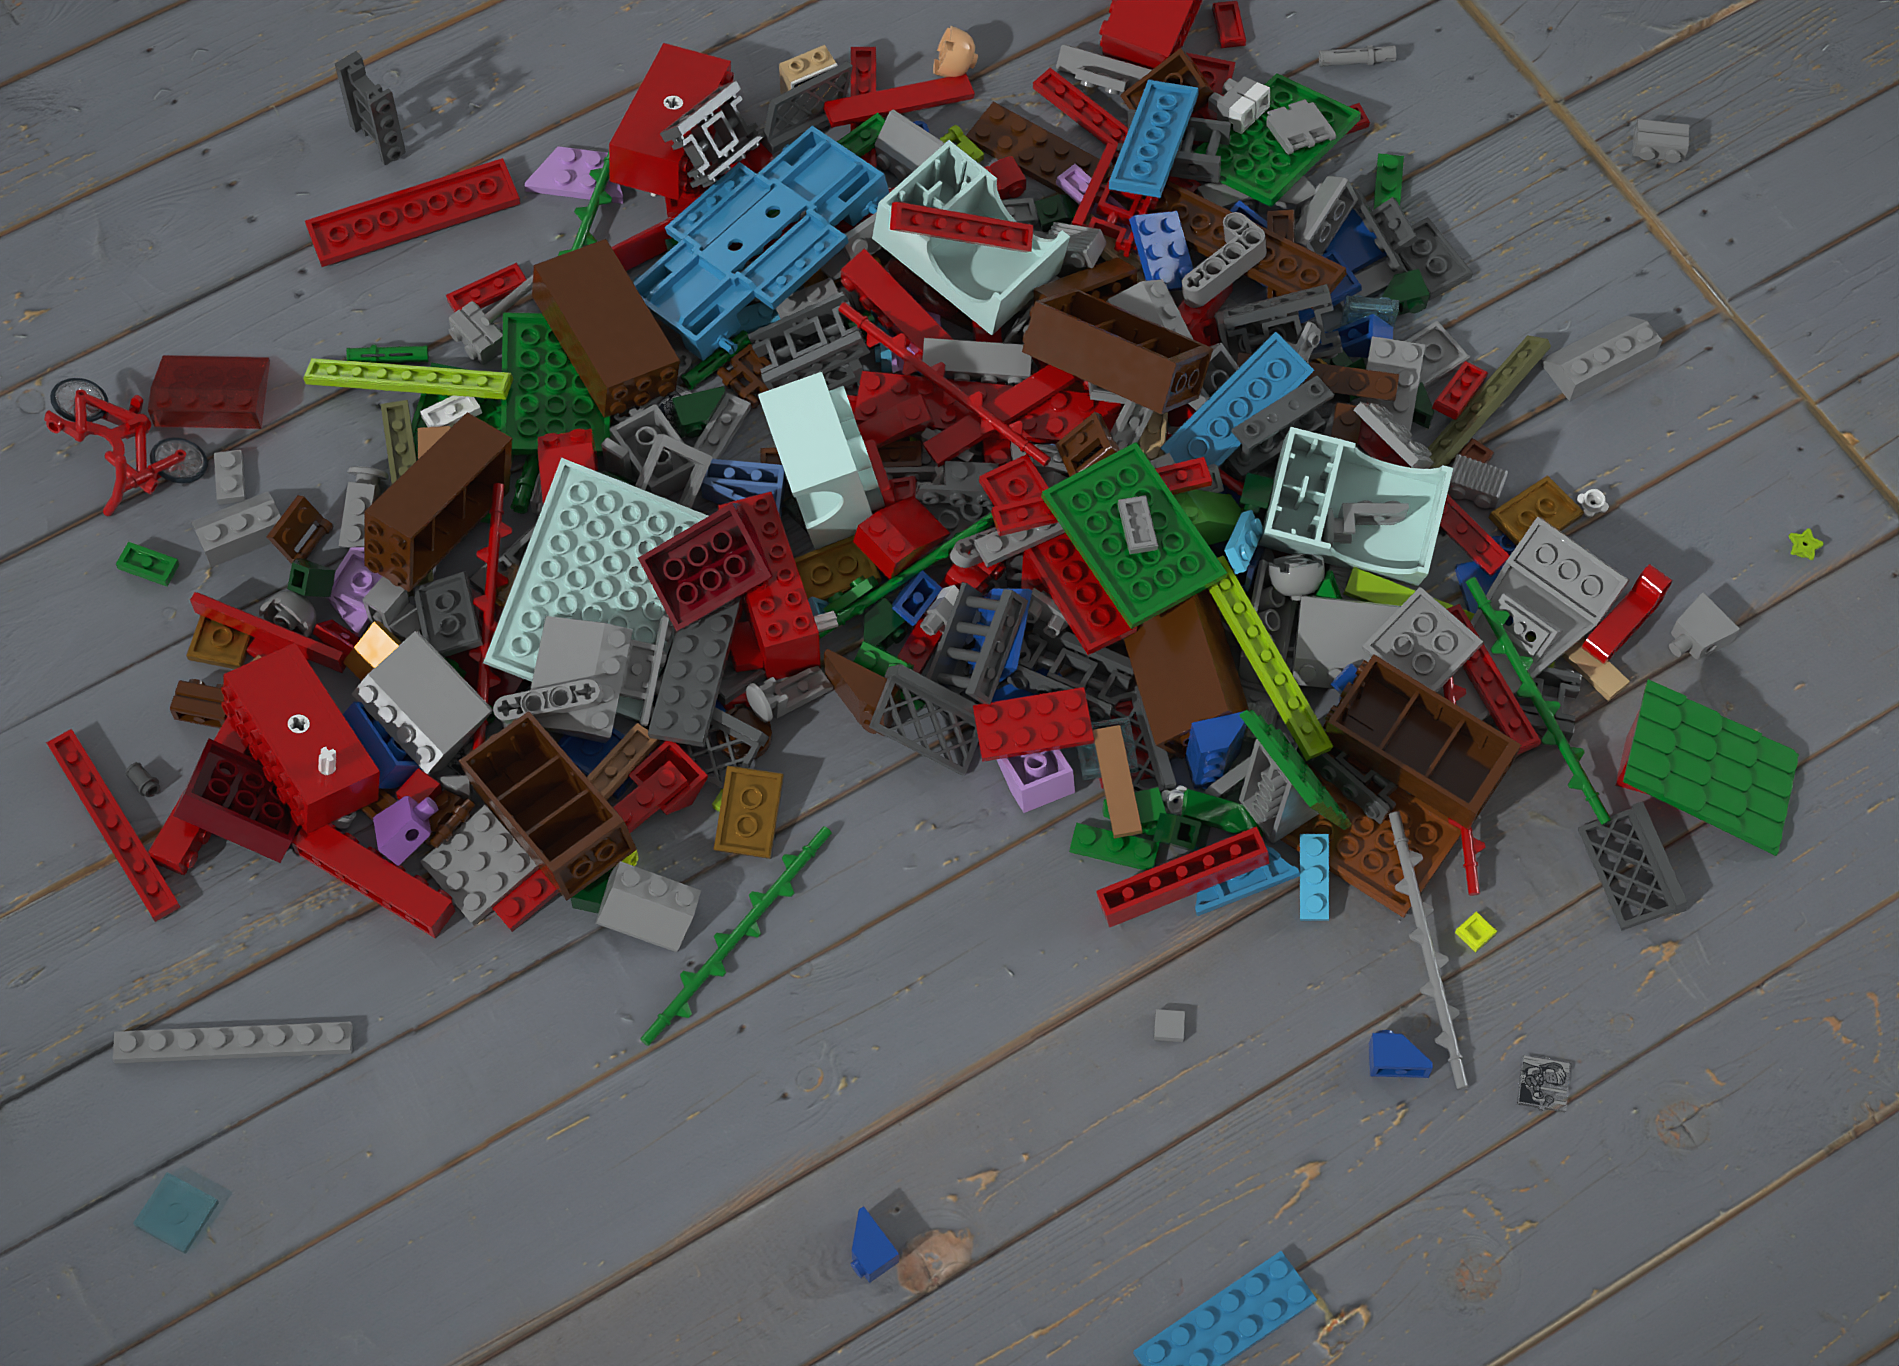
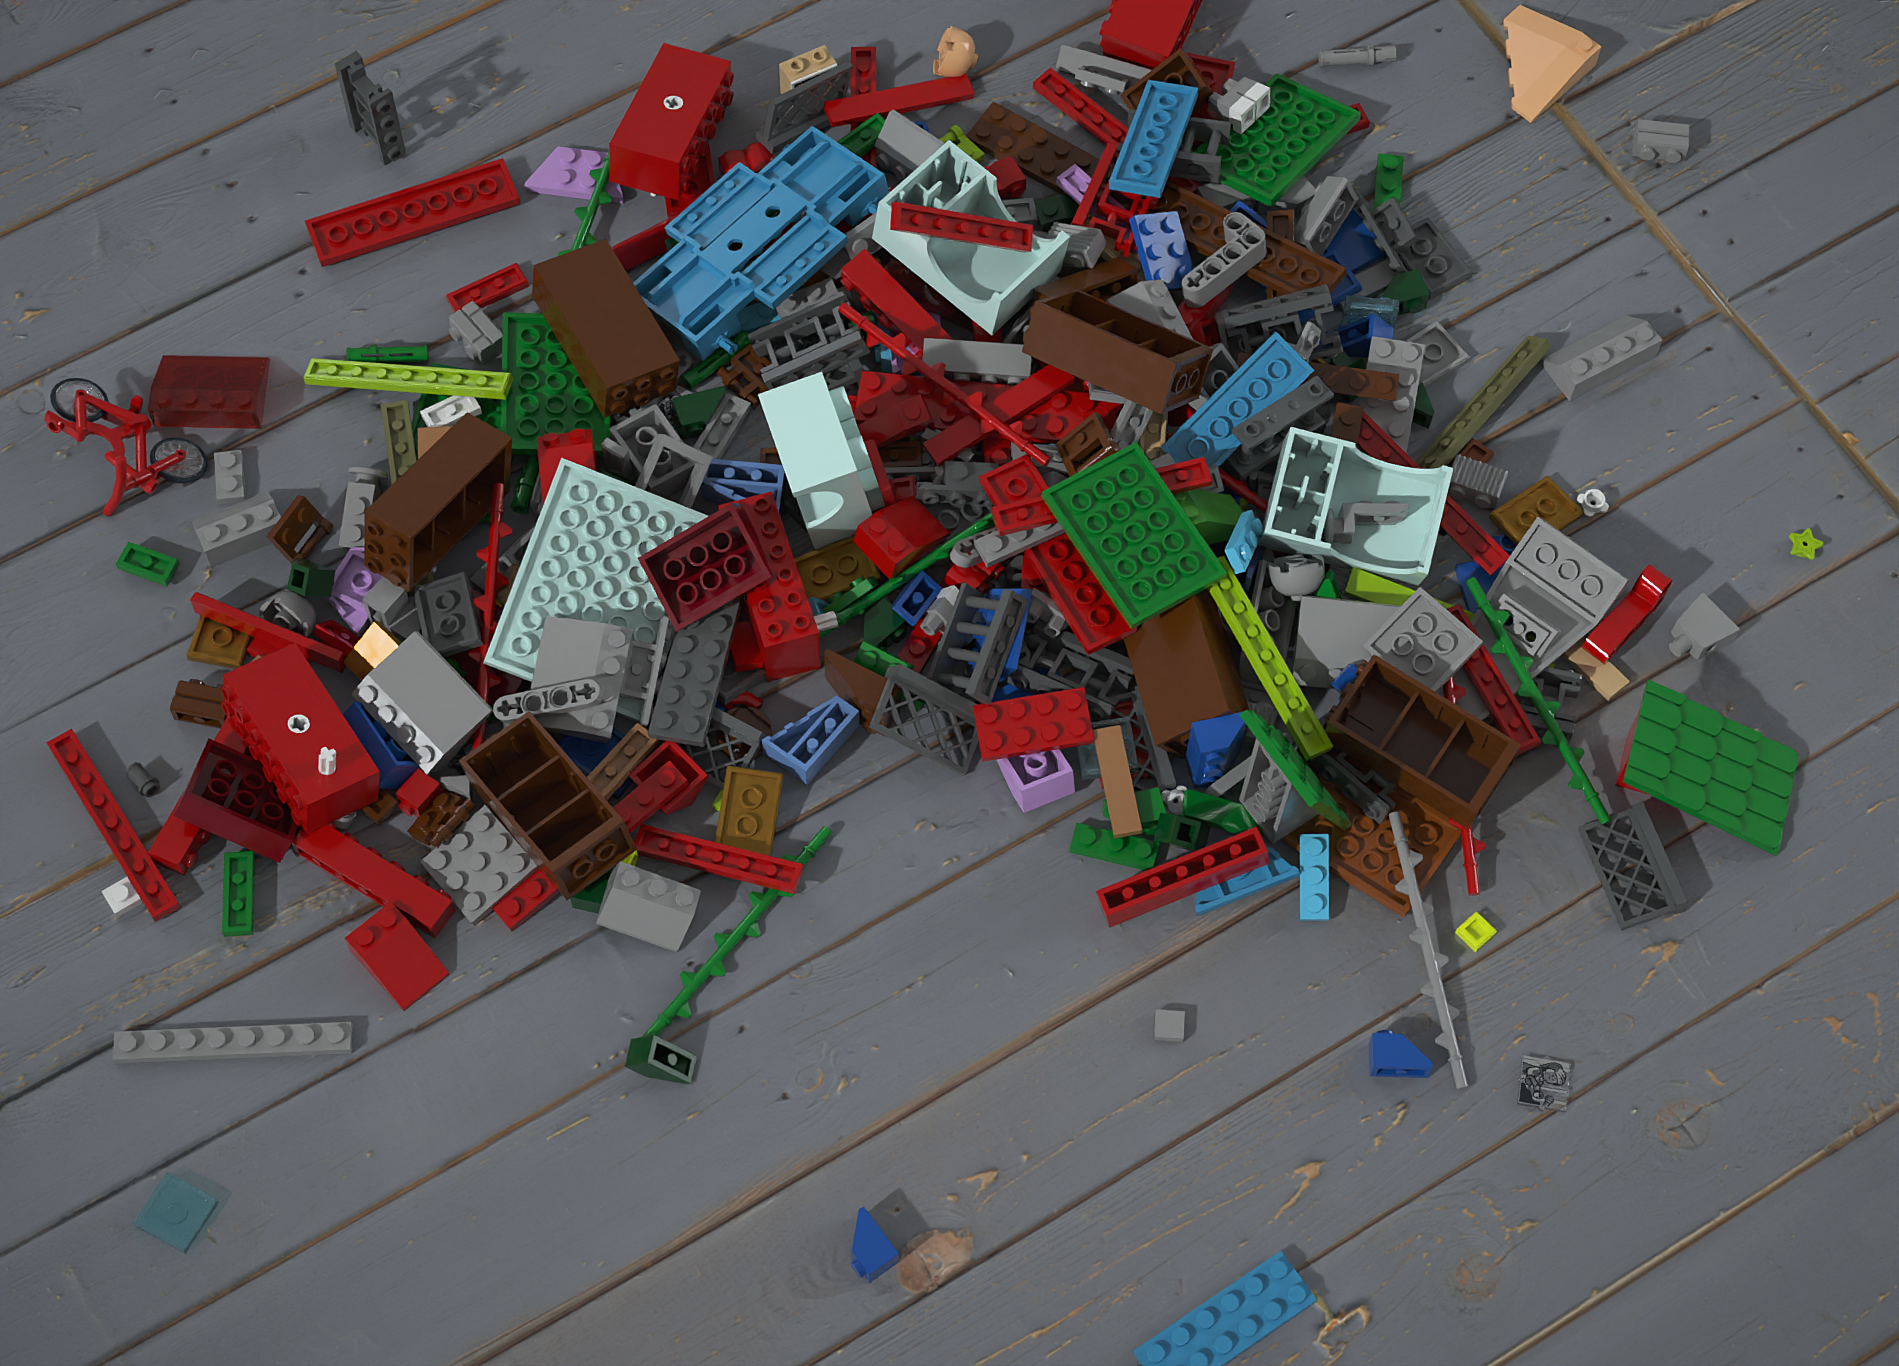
(122, 897): none -> white plate
(238, 893): none -> green plate
(396, 956): none -> red slope
(403, 827): medium lavender torso -> none
(507, 302): light grey bar -> none
(660, 1060): none -> dark green slope
(718, 859): none -> red plate
(729, 127): dark grey fence -> none
(788, 694): light grey piece -> none
(812, 741): none -> medium blue wedge
(1137, 524): light grey plate -> none
(1229, 24): red tile -> none
(1256, 493): dark green slope -> none
(1299, 126): light grey plate -> none
(1395, 435): light grey plate -> none
(1460, 390): red tile -> none
(1544, 60): none -> light nougat slope

